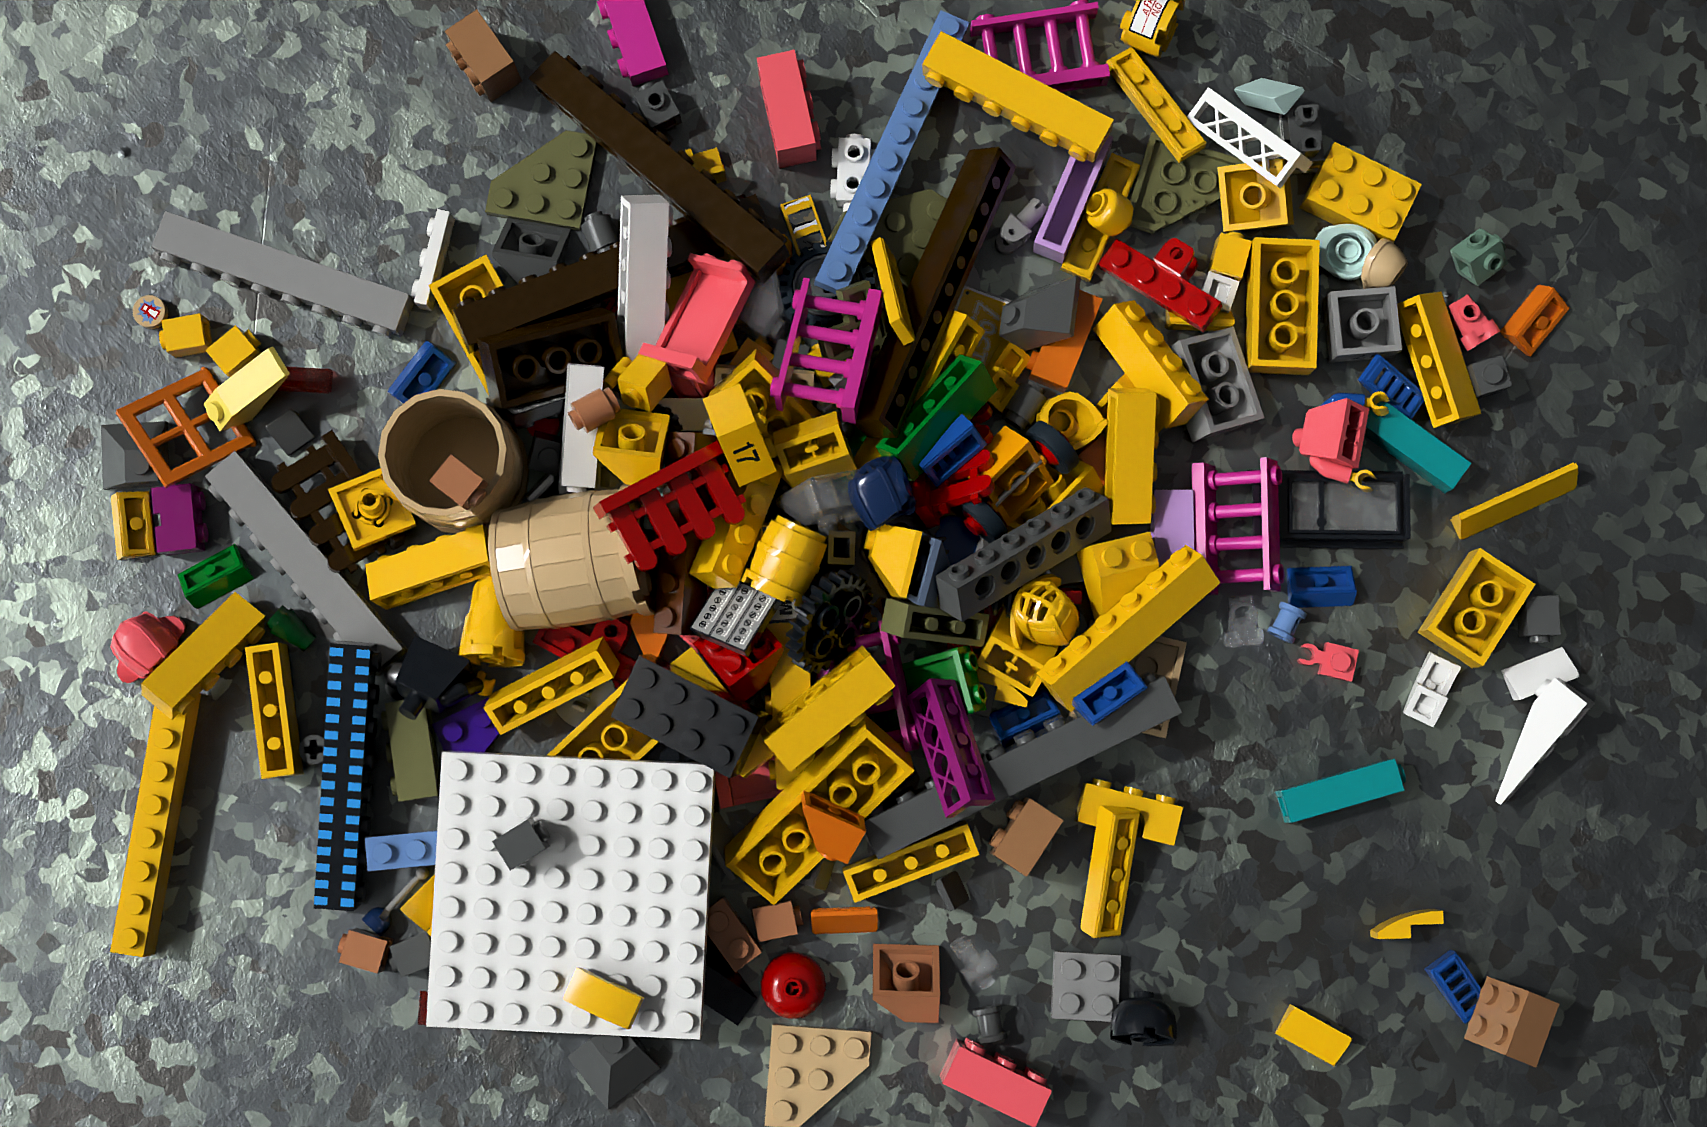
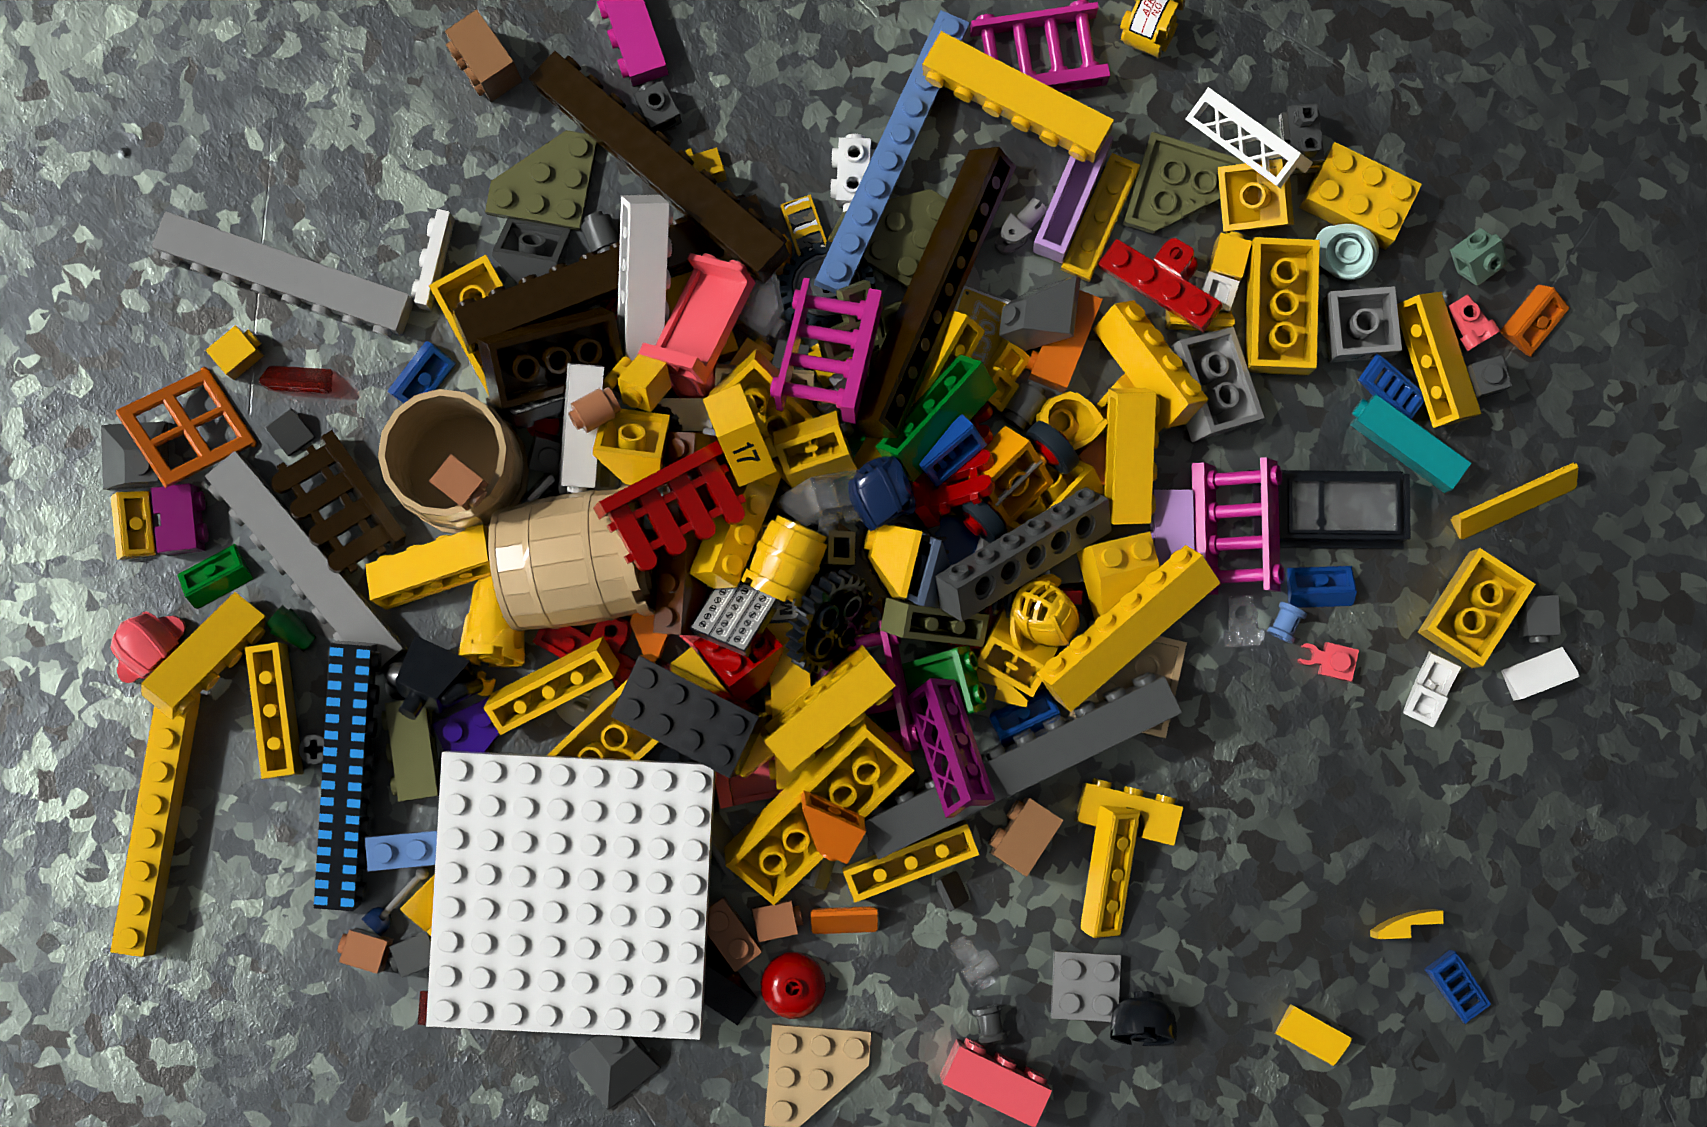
(149, 311): tan tile -> none
(185, 335): yellow brick -> none
(246, 391): light yellow slope -> none
(368, 496): yellow plate -> none
(522, 842): dark grey brick -> none
(603, 998): yellow slope -> none
(789, 108): coral brick -> none
(892, 291): yellow tile -> none
(907, 981): nougat slope -> none
(1109, 212): yellow head -> none
(1109, 694): blue slope -> none
(1155, 104): yellow tile -> none
(1269, 95): light aqua slope -> none
(1336, 434): coral torso -> none
(1341, 790): teal brick -> none
(1383, 265): tan hat -> none
(1511, 1021): medium nougat brick -> none
(1550, 718): white wedge -> none

